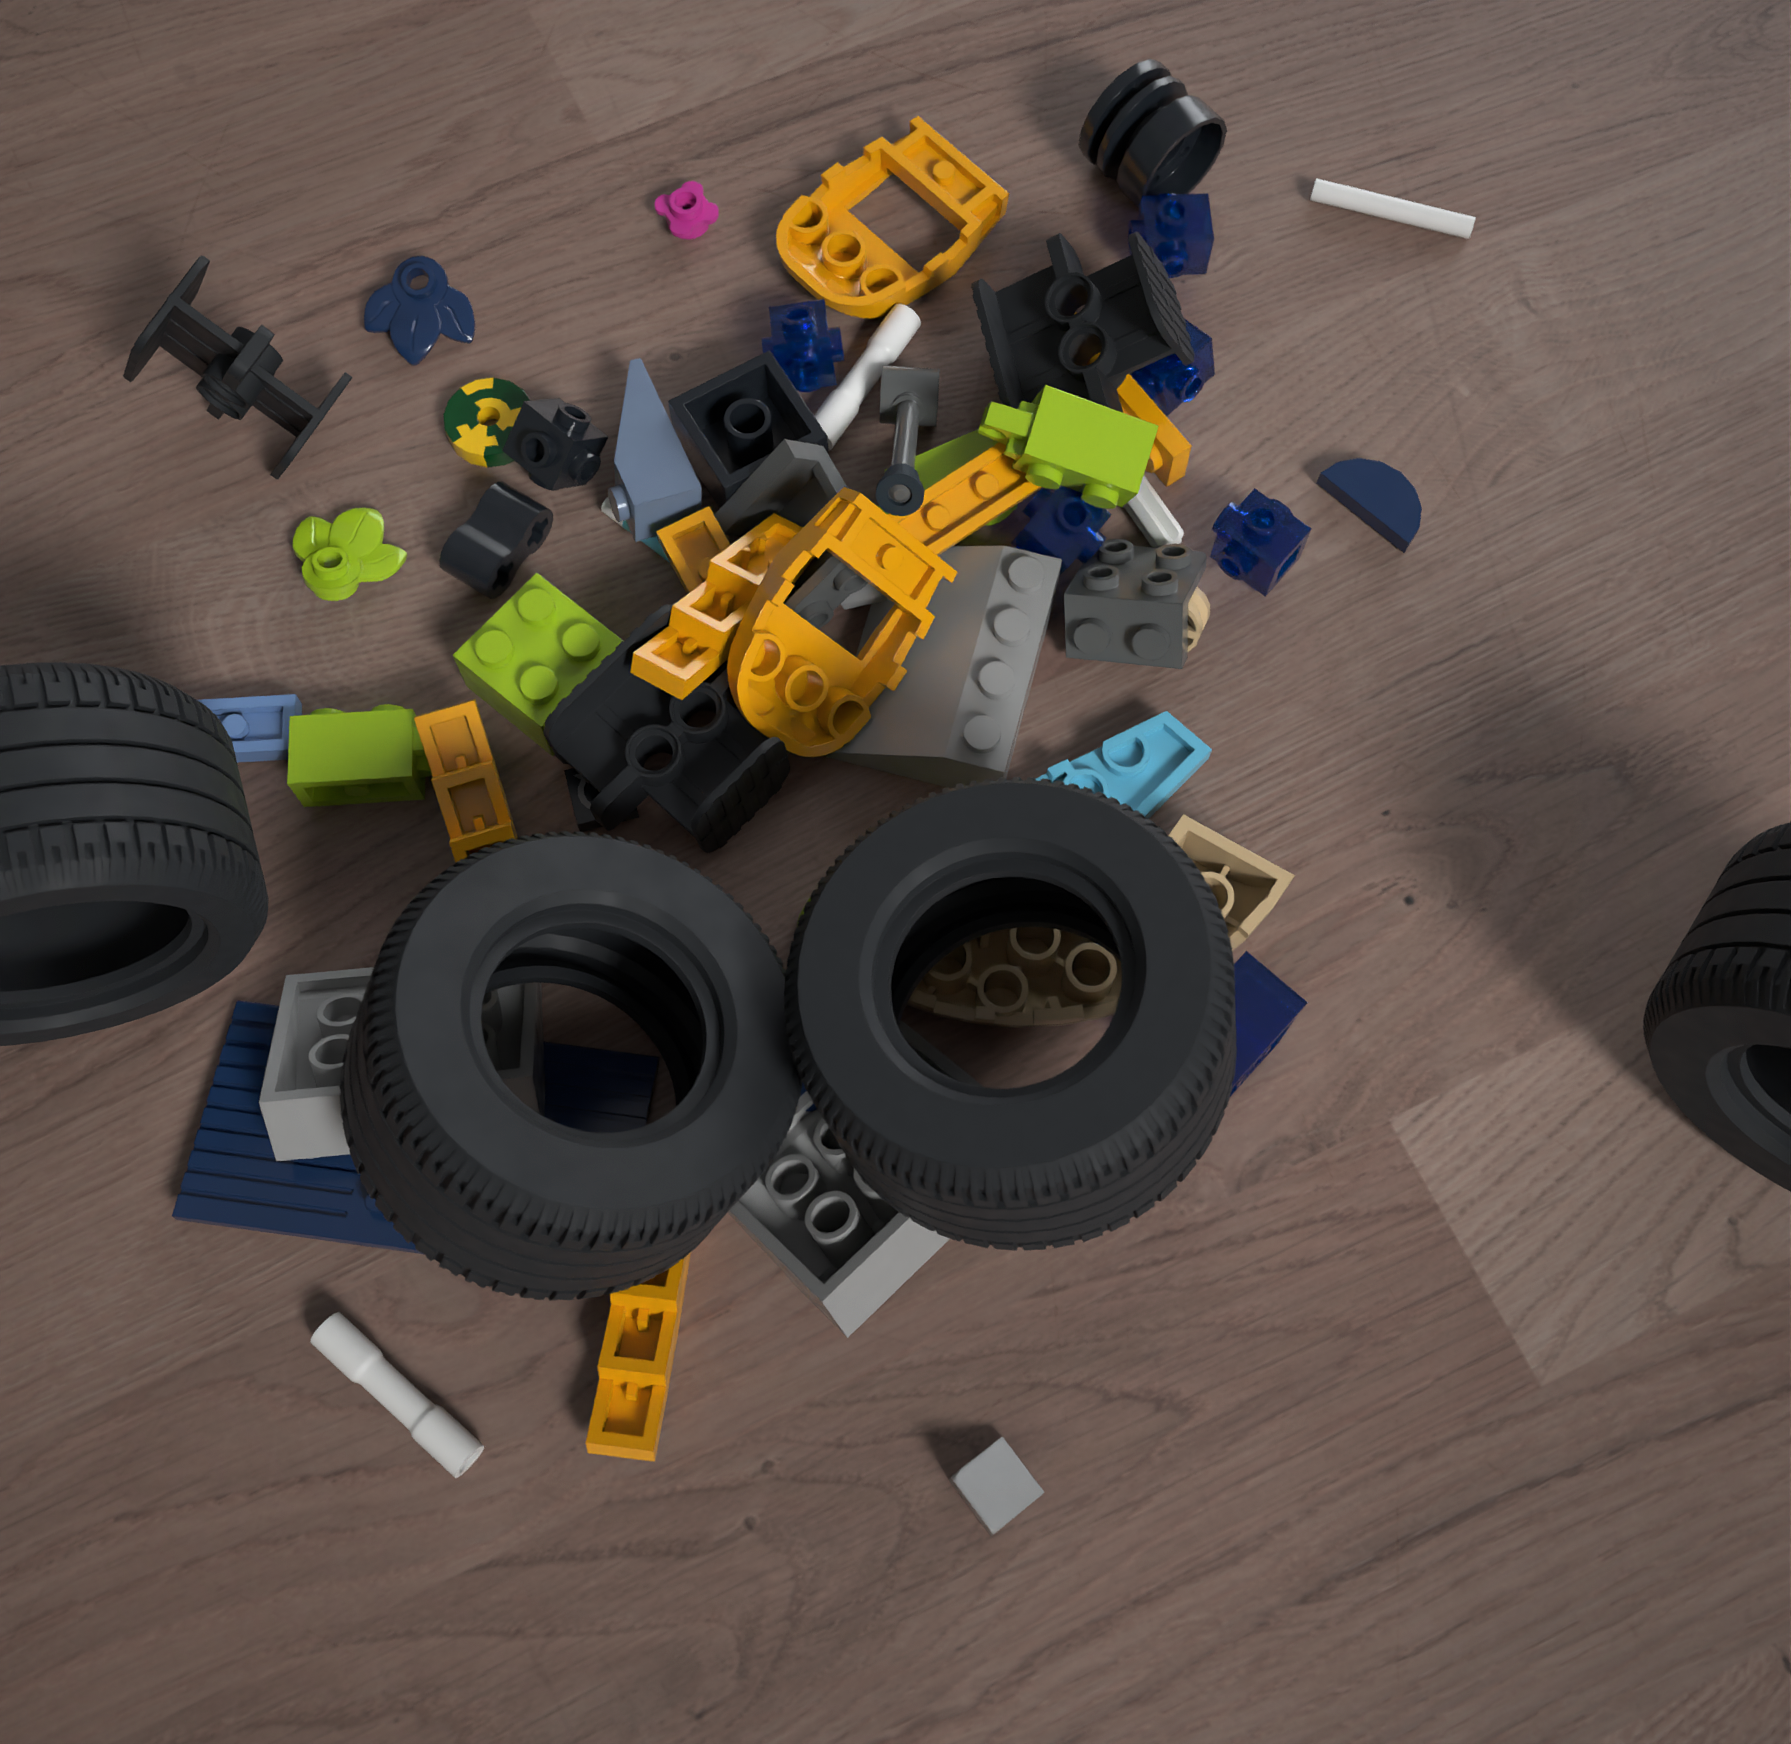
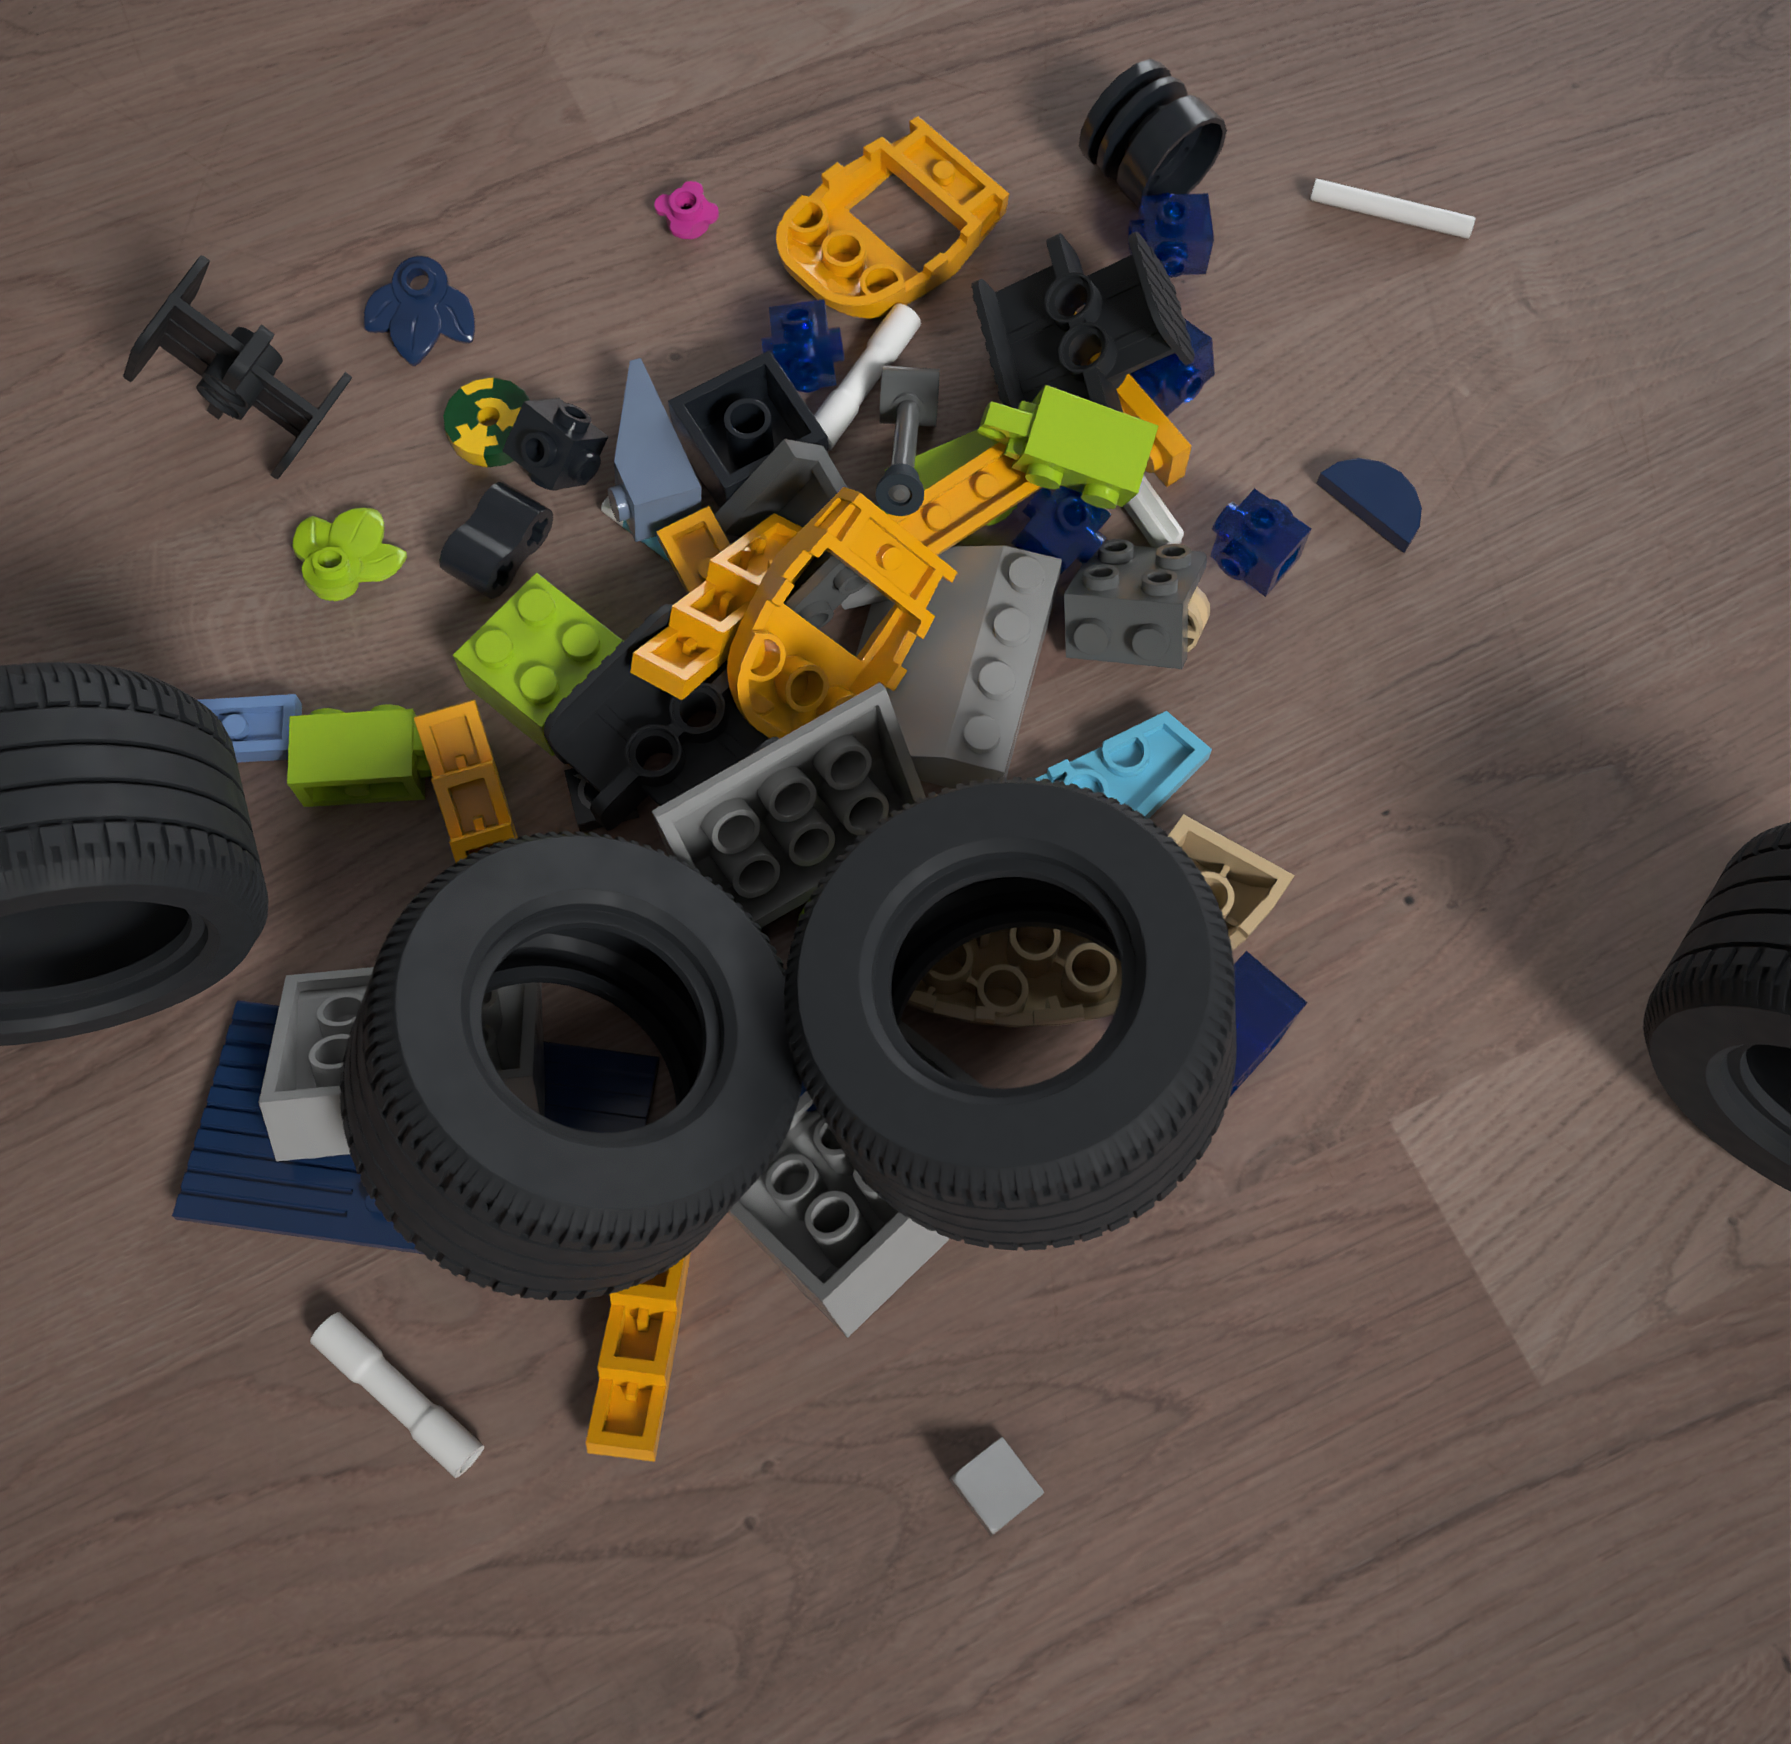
(794, 806): none -> light grey slope

